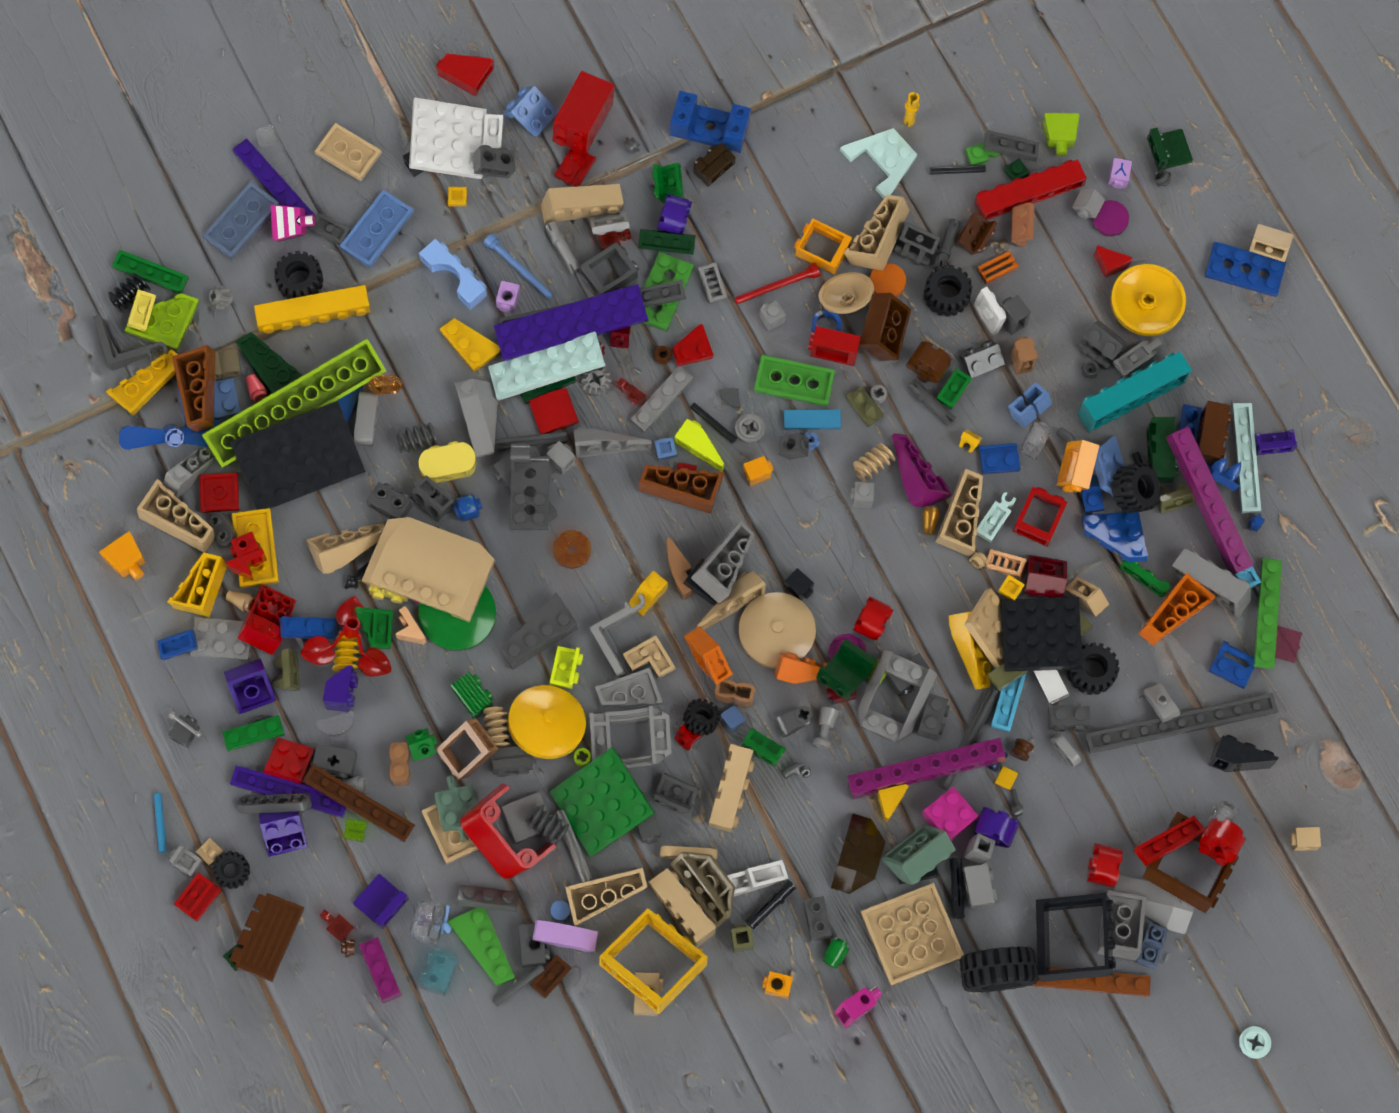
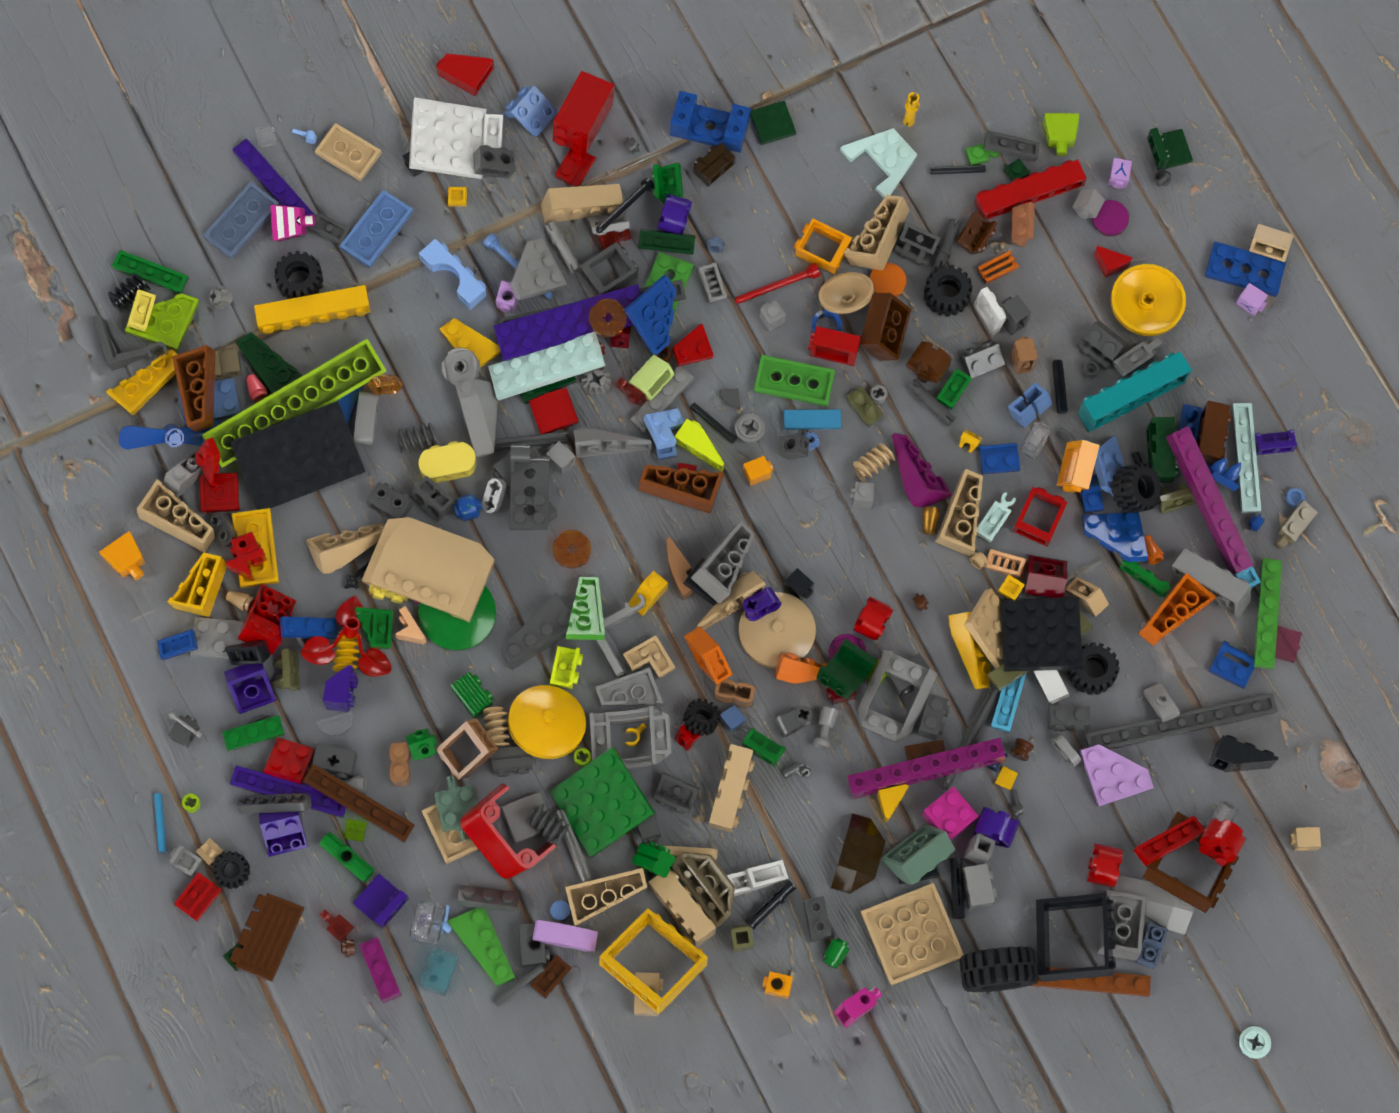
(185, 800): none -> lime bush
(208, 459): none -> red wing
(259, 655): none -> black slope
(310, 135): none -> light blue hand
(337, 849): none -> green piece
(452, 360): none -> light grey plate
(494, 495): none -> light grey beam
(536, 272): none -> light grey plate
(586, 615): none -> bright green wing
(600, 310): none -> clear orange plate
(637, 731): none -> yellow piece
(646, 185): none -> black bar
(652, 377): none -> yellowish green piece
(654, 314): none -> blue plate
(654, 858): none -> green brick
(660, 427): none -> light blue plate
(715, 244): none -> sand blue plate
(761, 604): none -> dark purple piece
(773, 122): none -> dark green tile
(921, 601): none -> reddish brown plate
(924, 749): none -> reddish brown plate
(1059, 384): none -> black axle
(1113, 775): none -> lavender plate
(1154, 553): none -> orange cone
(1252, 299): none -> lavender brick
(1294, 497): none -> medium blue tile
(1295, 524): none -> dark tan hinge

